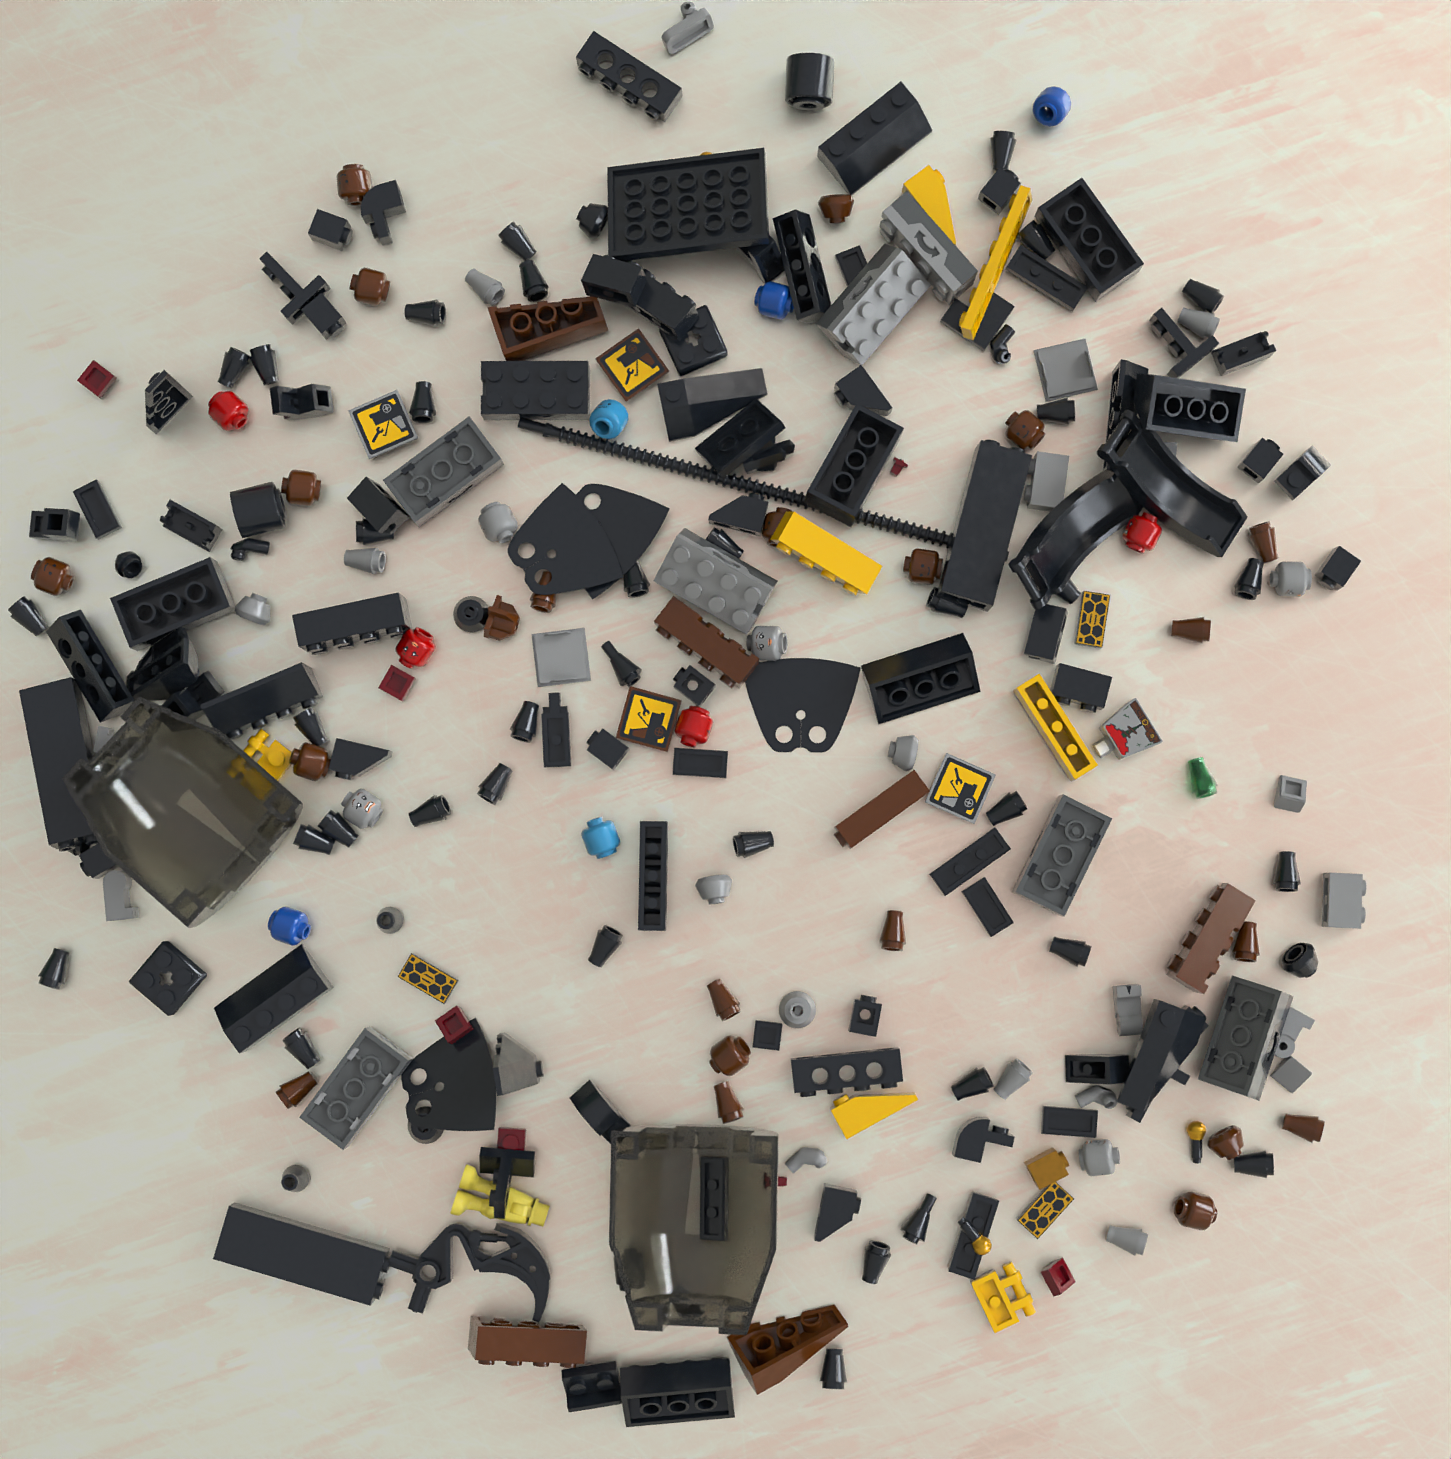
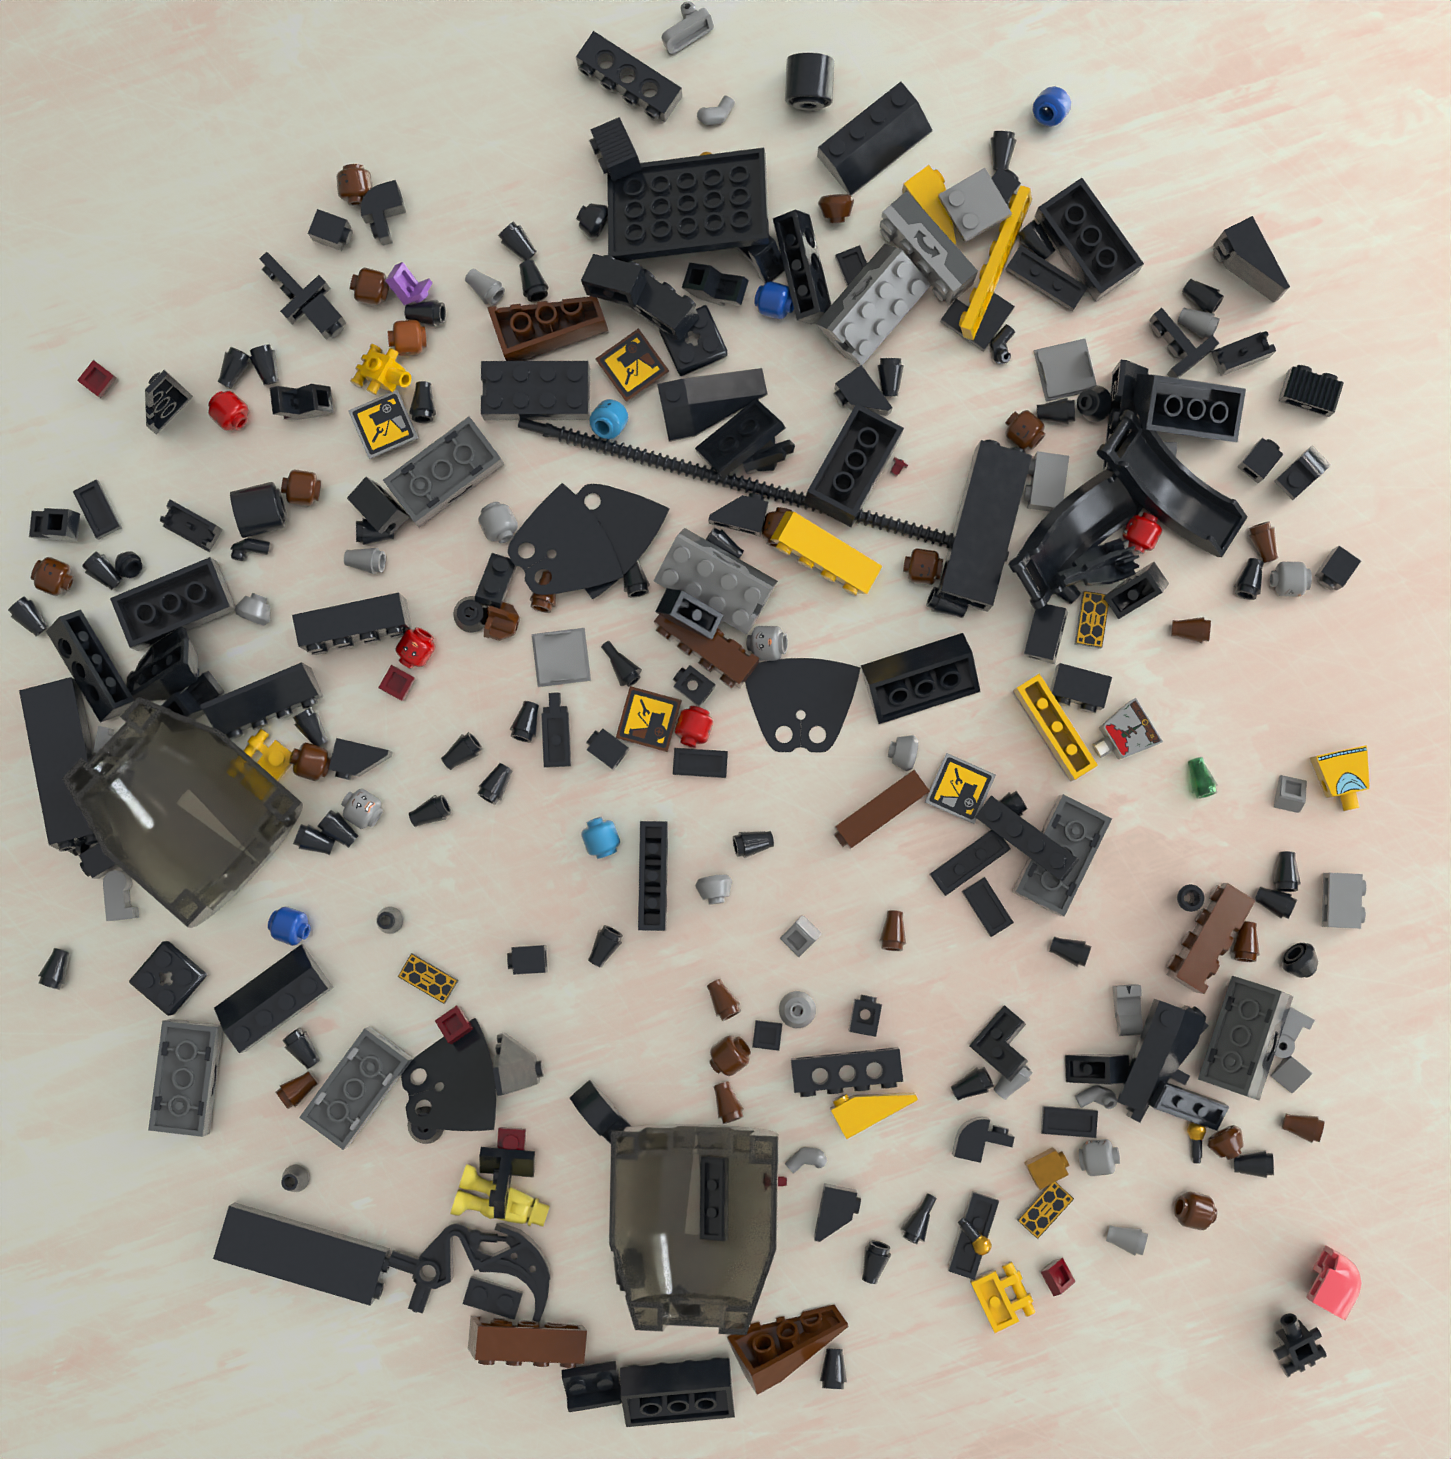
(101, 569): none -> black cone
(185, 1078): none -> dark grey piece
(381, 371): none -> yellow piece
(406, 286): none -> medium lavender bracket
(407, 337): none -> dark orange head
(462, 750): none -> black cone
(492, 1297): none -> black plate
(495, 581): none -> black plate
(528, 959): none -> black brick
(615, 149): none -> black brick
(689, 613): none -> black slope
(713, 286): none -> black brick
(718, 114): none -> light grey arm
(800, 936): none -> light grey slope
(890, 375): none -> black cone
(974, 205): none -> light grey plate
(994, 1043): none -> black tile
(1027, 838): none -> black plate
(1094, 403): none -> black cone
(1101, 565): none -> black piece
(1136, 590): none -> black slope
(1189, 1105): none -> tile
(1196, 898): none -> black cone
(1250, 258): none -> black slope
(1275, 901): none -> black cone
(1297, 1345): none -> black piece
(1311, 390): none -> black brick
(1336, 1283): none -> coral brick
(1343, 774): none -> yellow torso

